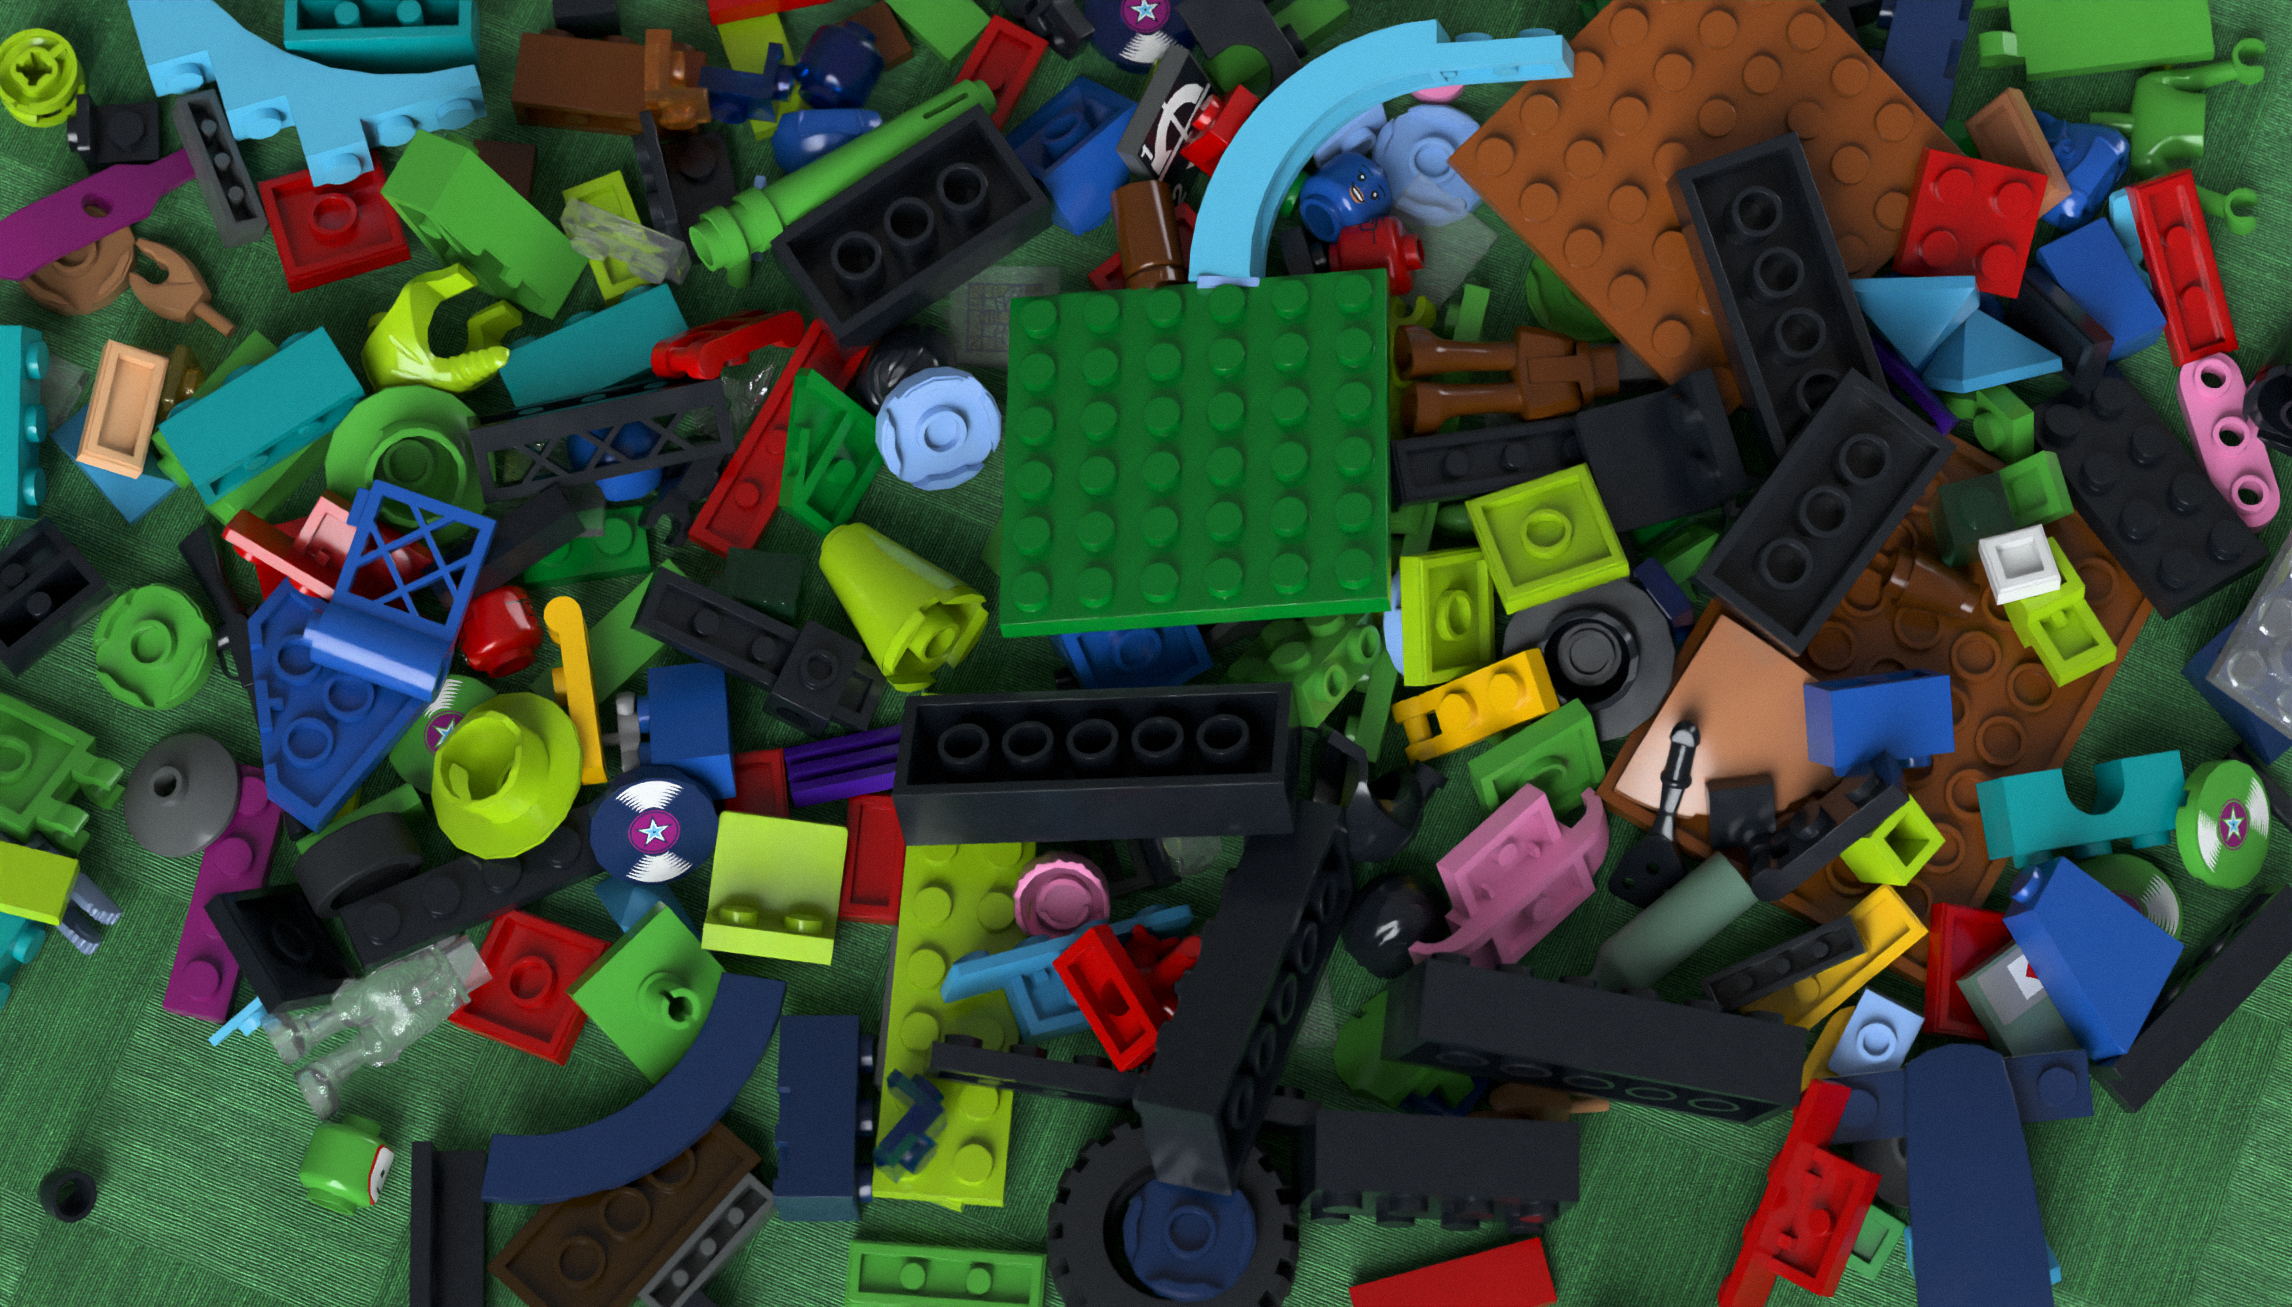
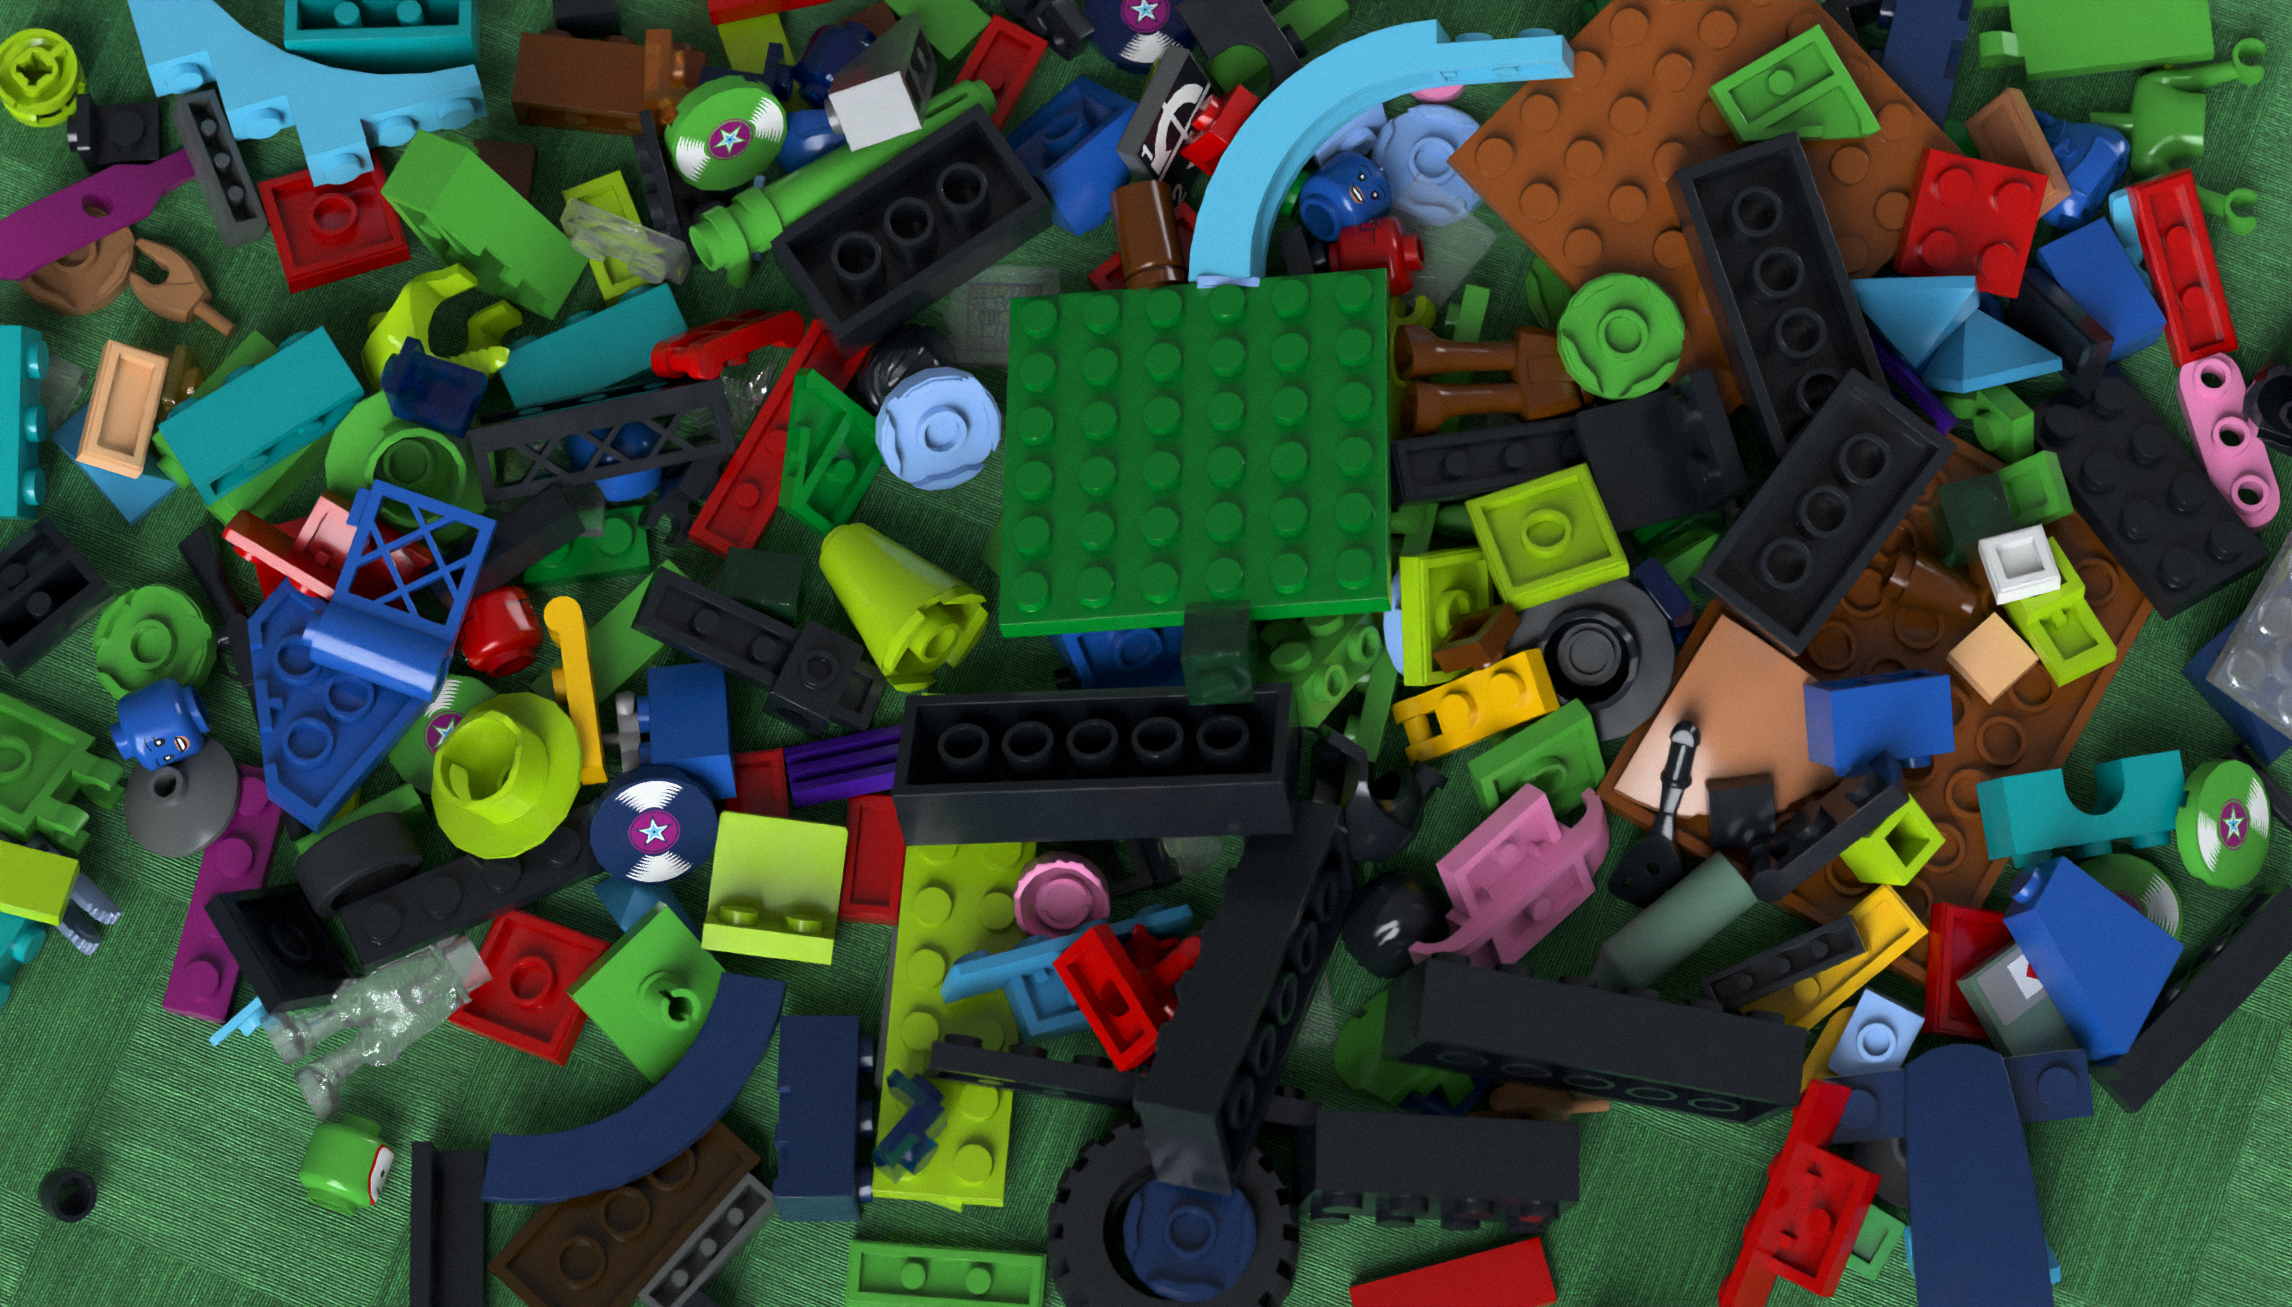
(161, 724): none -> blue head
(432, 389): none -> clear blue bracket
(725, 133): none -> bright green tile
(884, 87): none -> dark grey slope
(1219, 652): none -> clear green brick
(1477, 639): none -> reddish brown plate
(1620, 336): none -> bright green tile
(1794, 89): none -> bright green wing
(1992, 658): none -> light nougat tile

